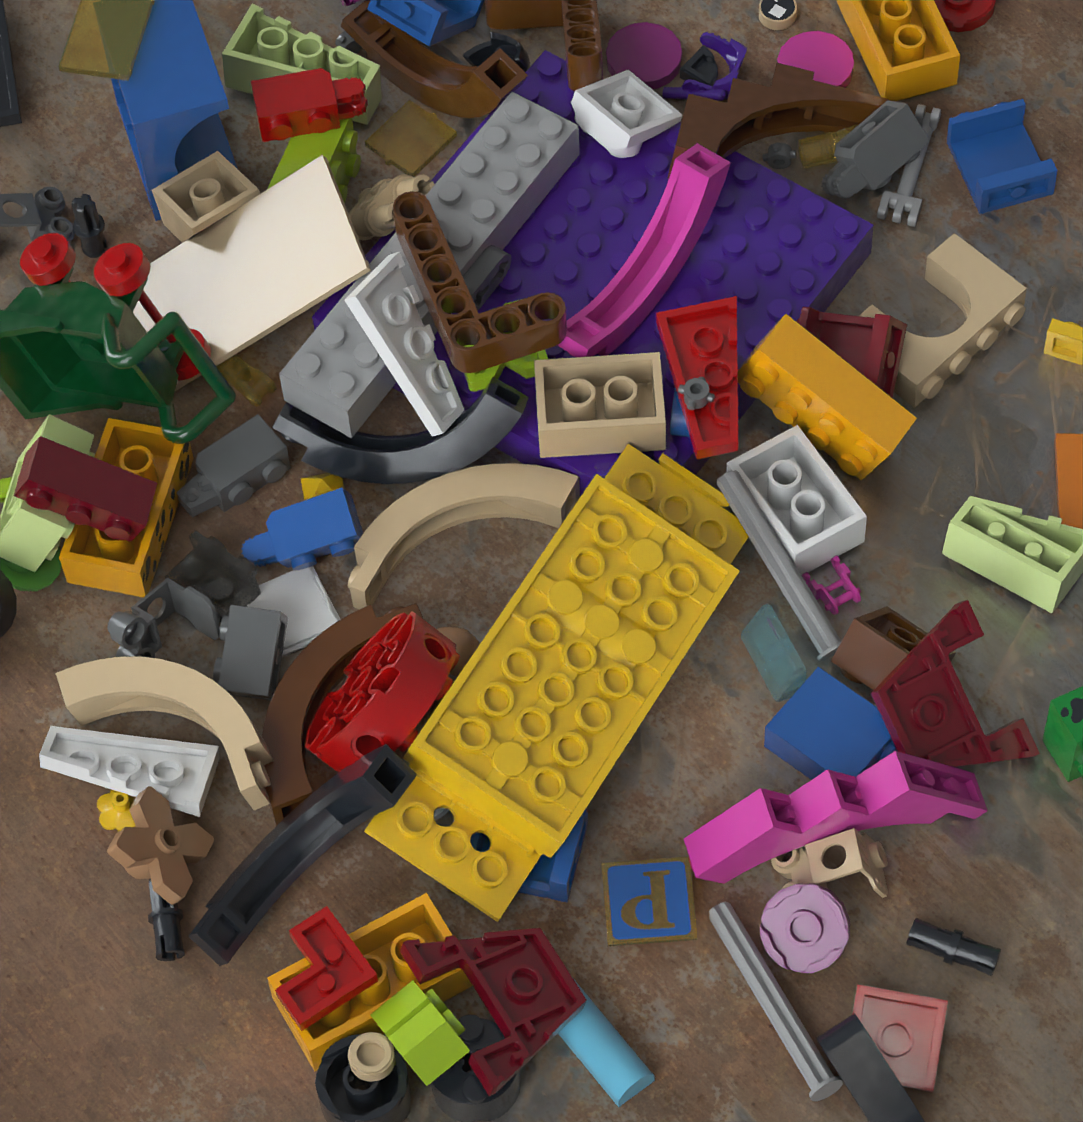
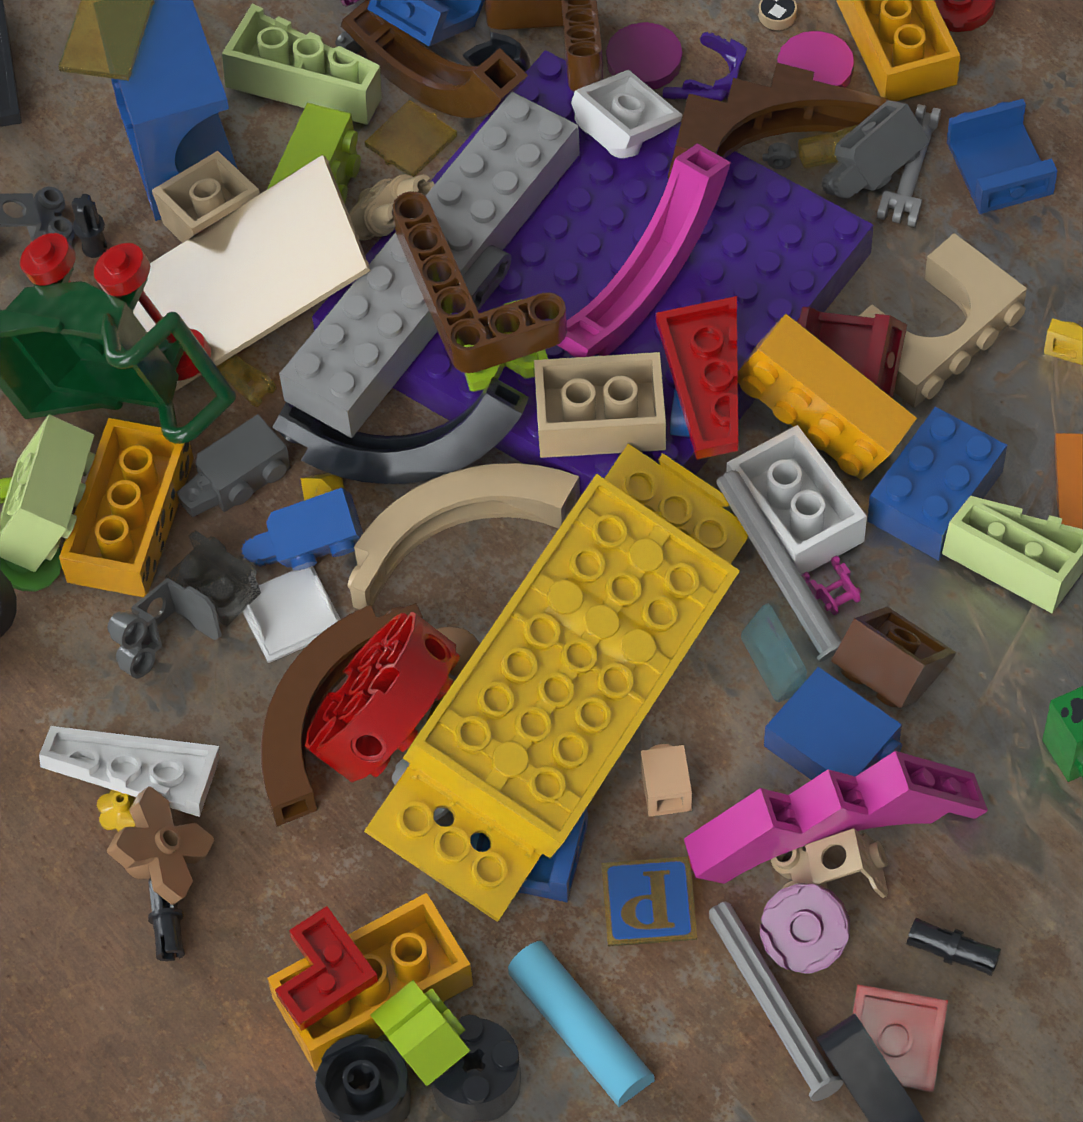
(85, 489): dark red brick -> none
(159, 685): tan arch -> none
(251, 652): dark grey brick -> none
(296, 843): black arch -> none
(305, 103): red hinge -> none
(371, 1056): tan tile -> none
(393, 325): white wing -> none
(519, 985): dark red wing -> none
(666, 780): none -> light nougat brick
(696, 393): dark grey piece -> none
(700, 67): black tile -> none
(930, 709): dark red wing -> none
(934, 479): none -> blue brick

